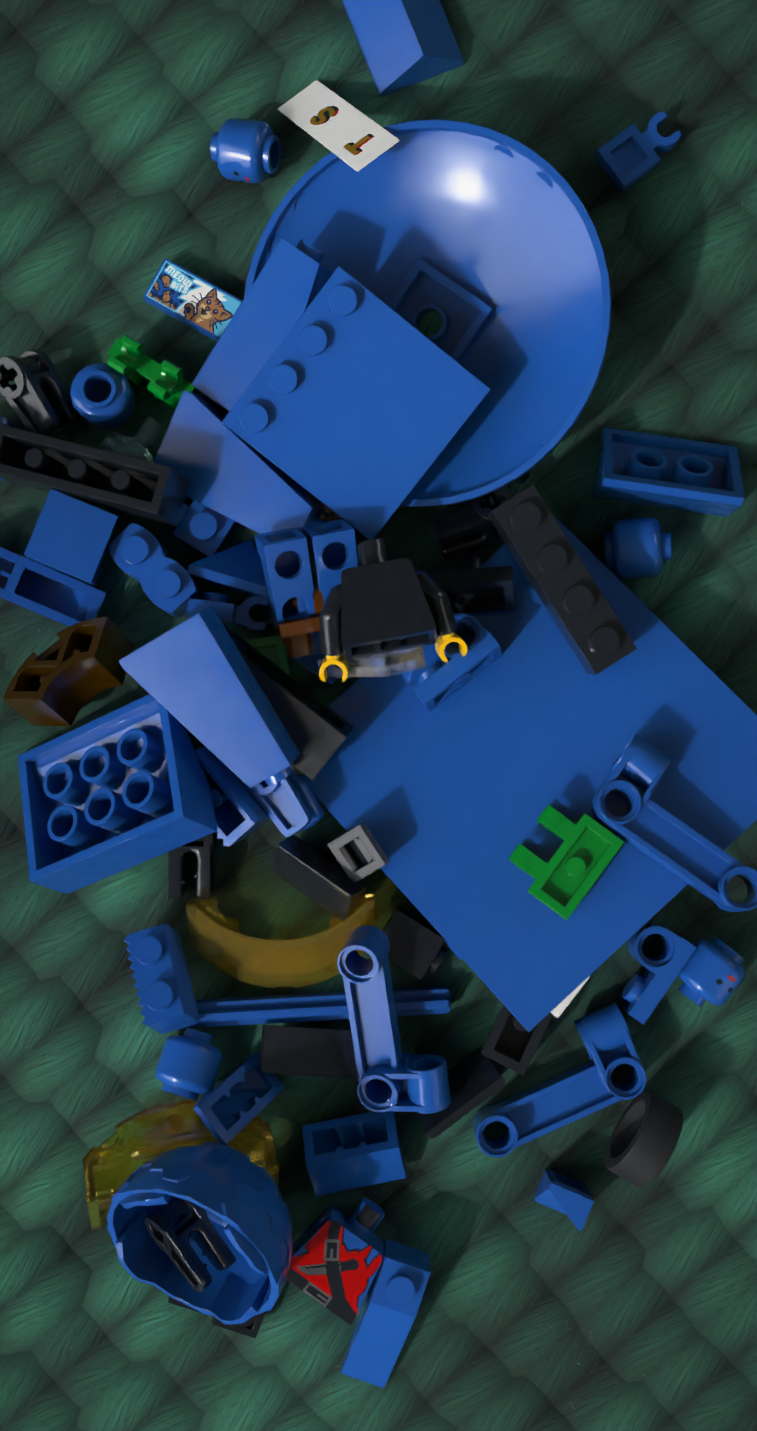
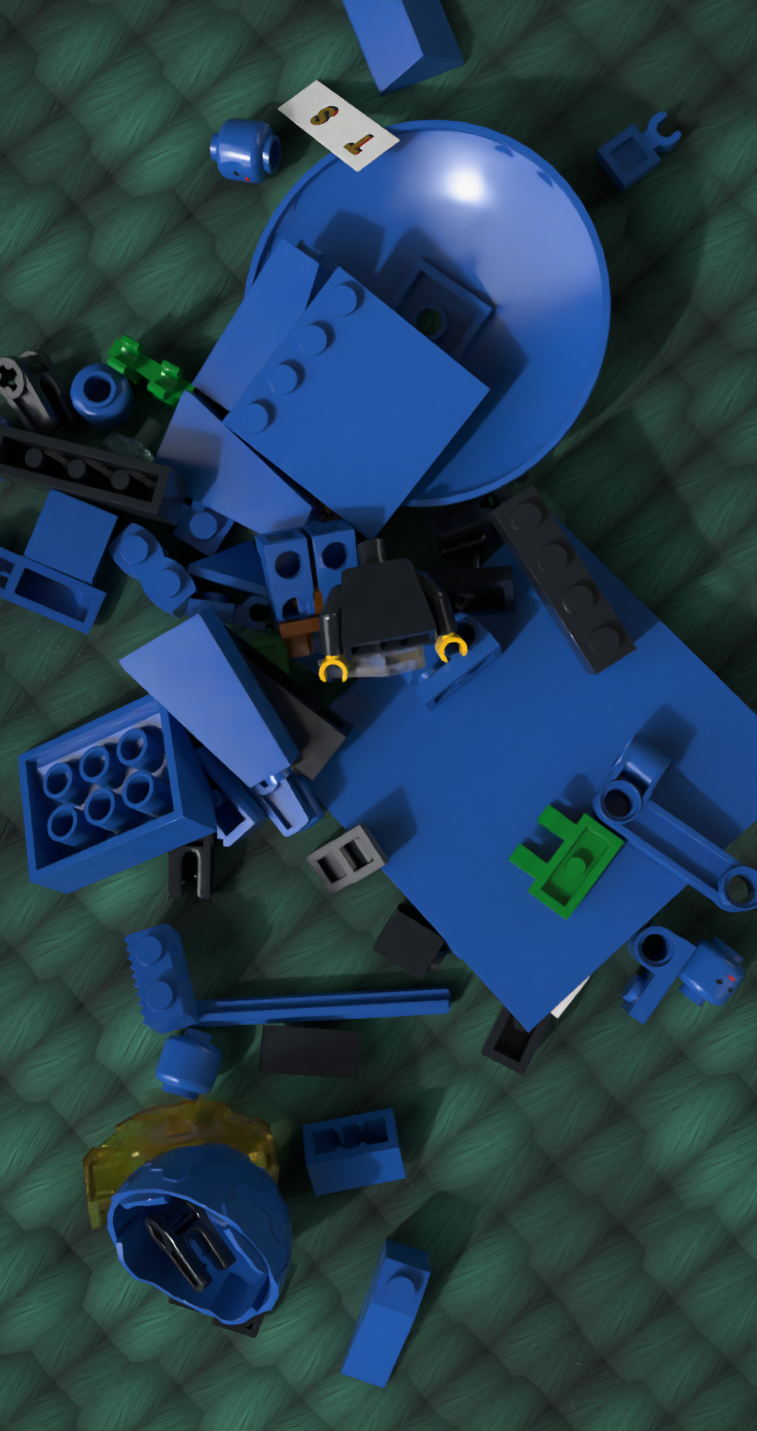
(69, 673): dark brown brick -> none
(191, 300): tile -> none
(237, 1099): blue slope -> none
(273, 962): clear yellow windscreen -> none
(317, 877): black slope -> none
(339, 1258): torso -> none
(413, 1080): blue piece -> none
(470, 1085): black slope -> none
(565, 1196): blue slope -> none
(571, 1093): blue piece -> none
(637, 548): blue head -> none
(644, 1139): black tyre -> none
(668, 472): blue slope -> none

